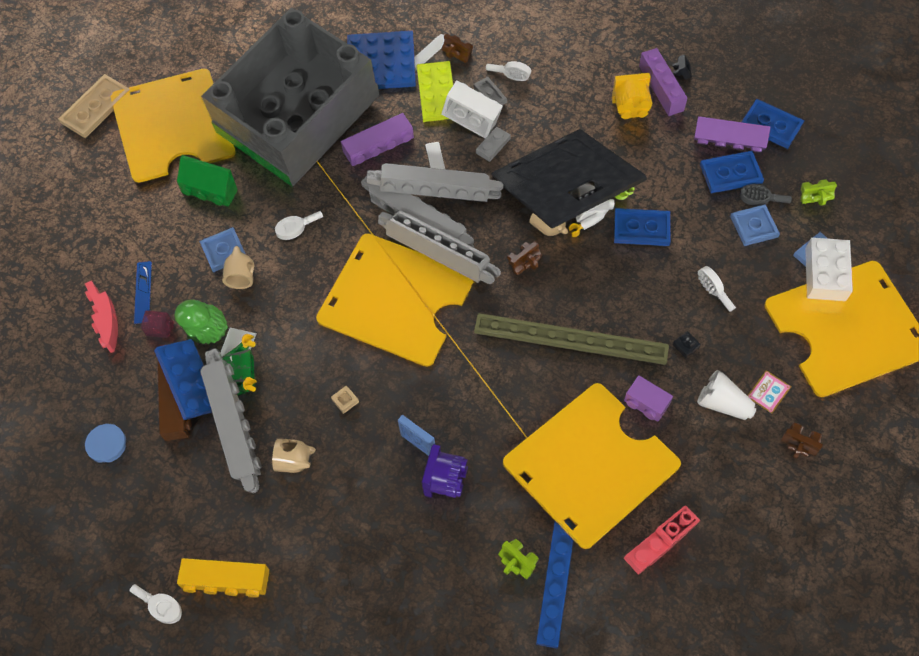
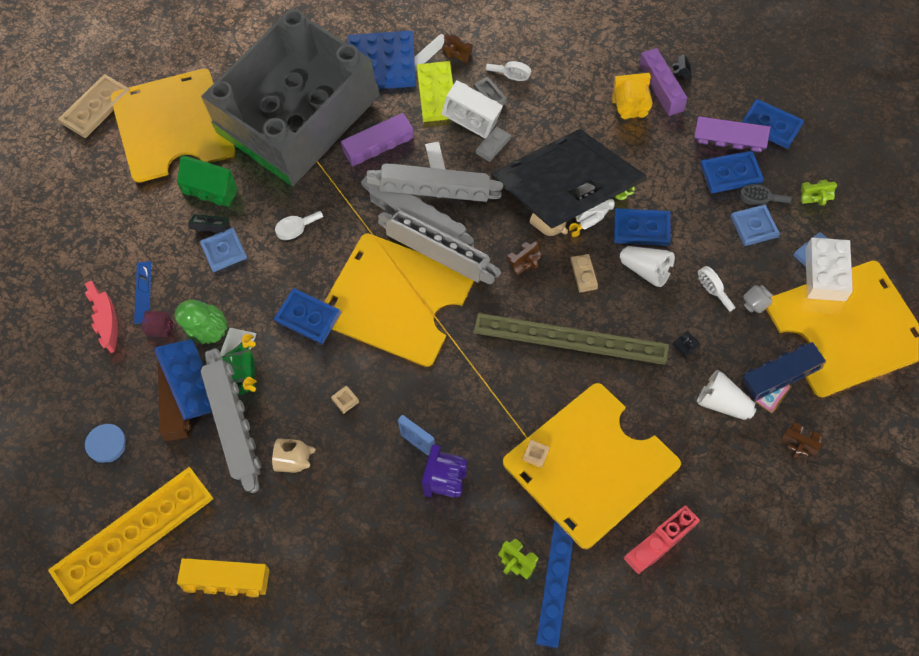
(129, 535): none -> yellow plate
(160, 606): white piece -> none
(208, 223): none -> black piece
(238, 270): tan piece -> none
(307, 316): none -> blue plate
(536, 453): none -> tan plate
(584, 273): none -> tan piece
(648, 263): none -> white cone
(648, 398): medium lavender brick -> none
(757, 299): none -> light grey head
(782, 371): none -> dark blue brick

